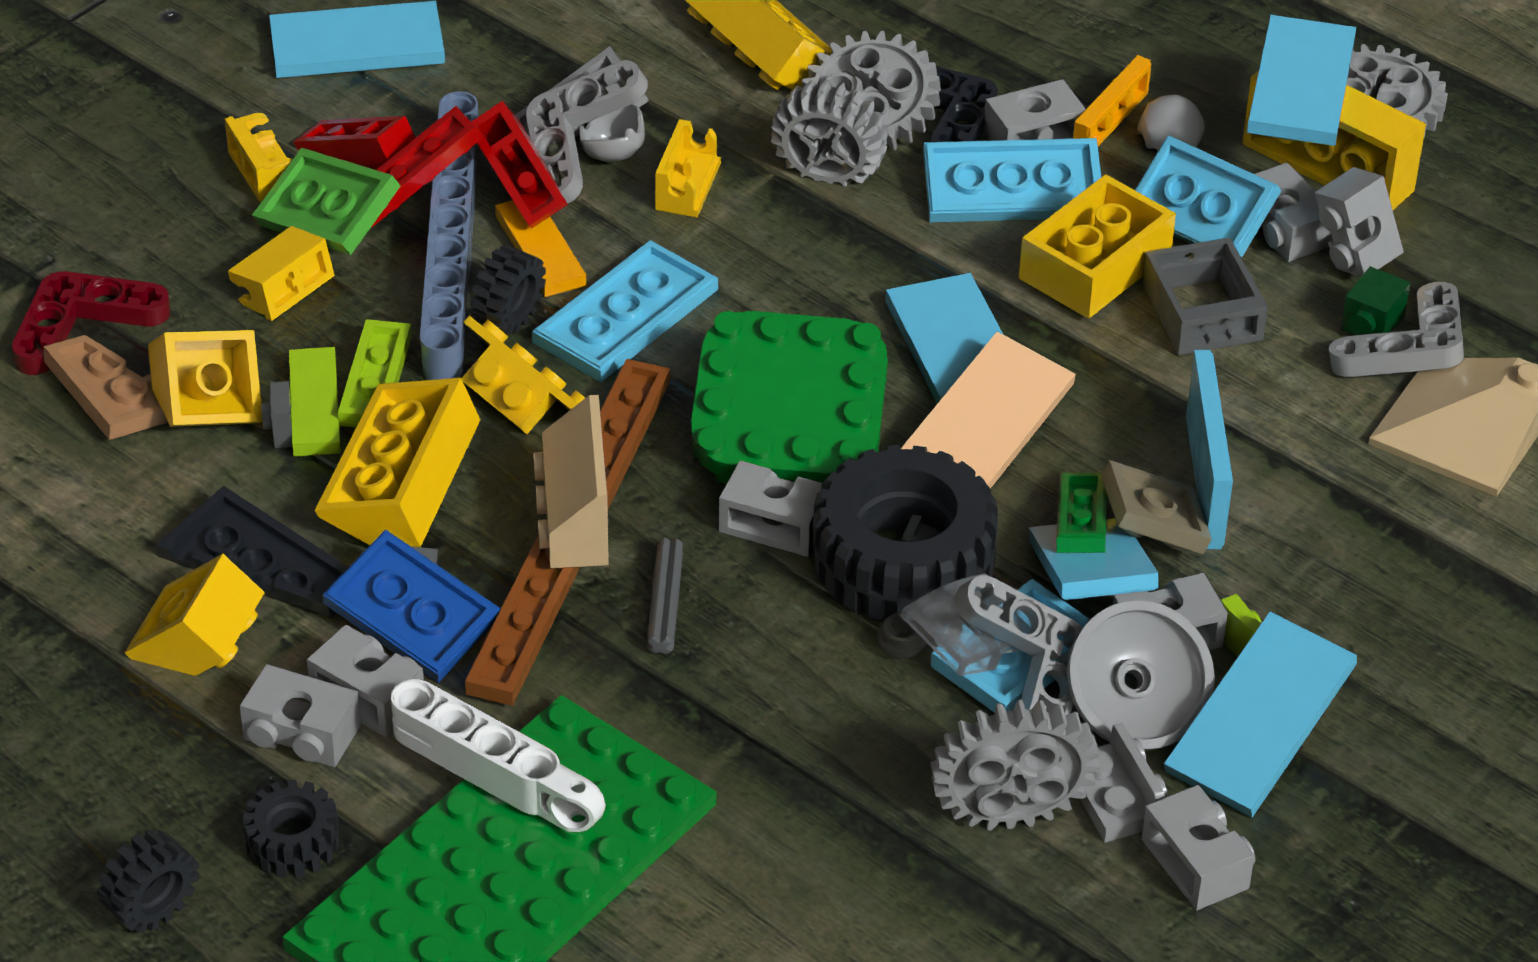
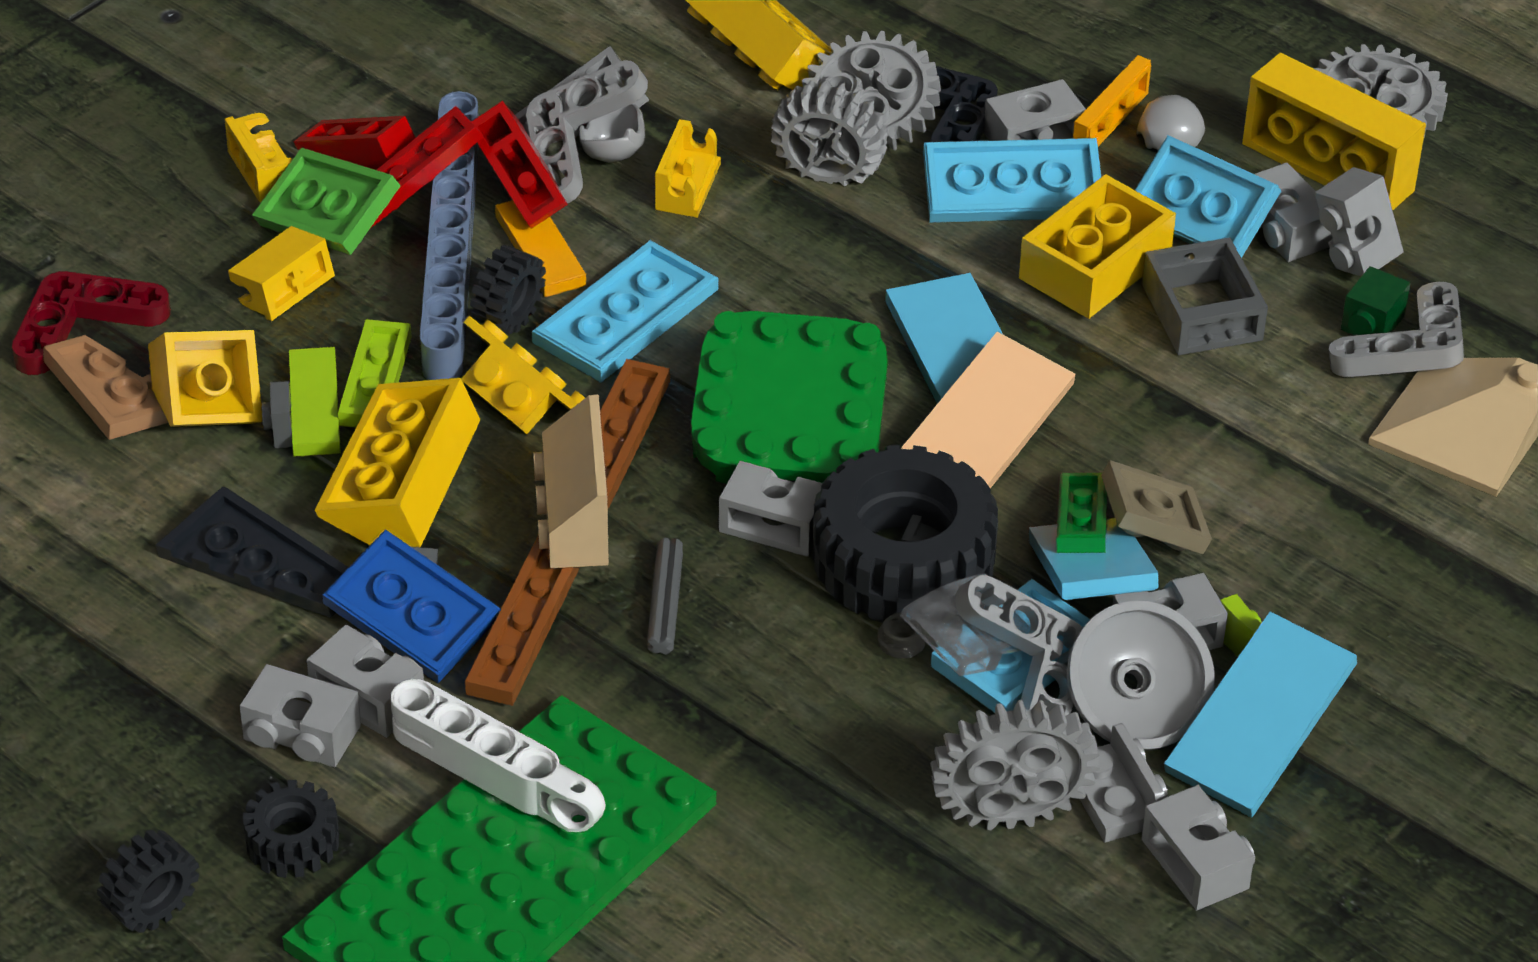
(198, 619): yellow slope -> none
(356, 39): medium azure tile -> none
(1209, 446): medium azure tile -> none
(1302, 80): medium azure tile -> none

